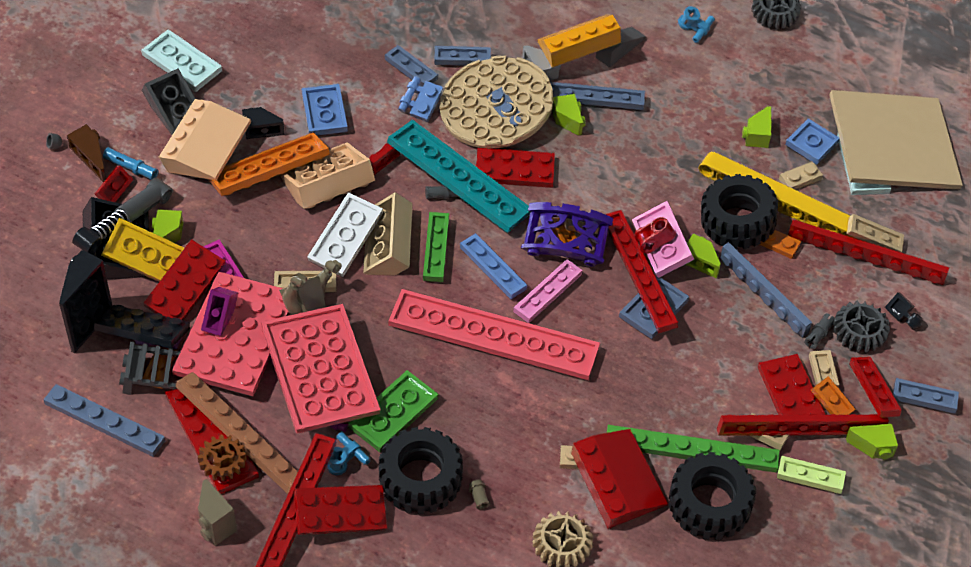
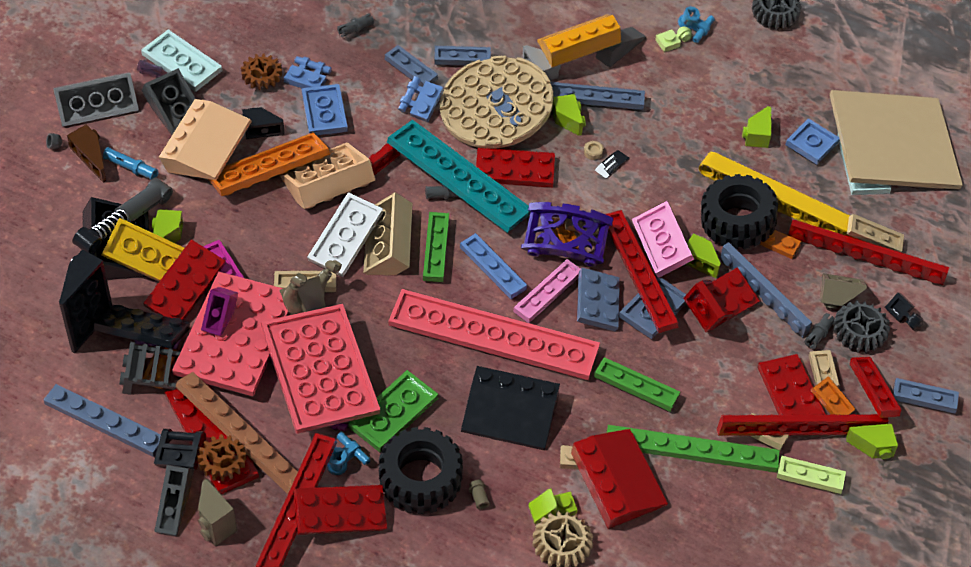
(95, 99): none -> light grey slope
(114, 185): red plate -> none
(148, 68): none -> clear purple pin
(173, 499): none -> dark grey slope
(179, 455): none -> black plate
(261, 71): none -> dark orange gear
(305, 78): none -> medium blue plate
(355, 25): none -> dark grey pin
(510, 408): none -> black slope
(550, 503): none -> lime slope
(593, 150): none -> tan tile
(598, 299): none -> sand blue plate
(611, 163): none -> sticker
(637, 384): none -> bright green plate
(655, 233): red piece -> none
(669, 40): none -> yellowish green plate
(705, 519): black tyre -> none
(720, 299): none -> red bracket
(801, 176): tan plate -> none
(839, 289): none -> dark tan slope

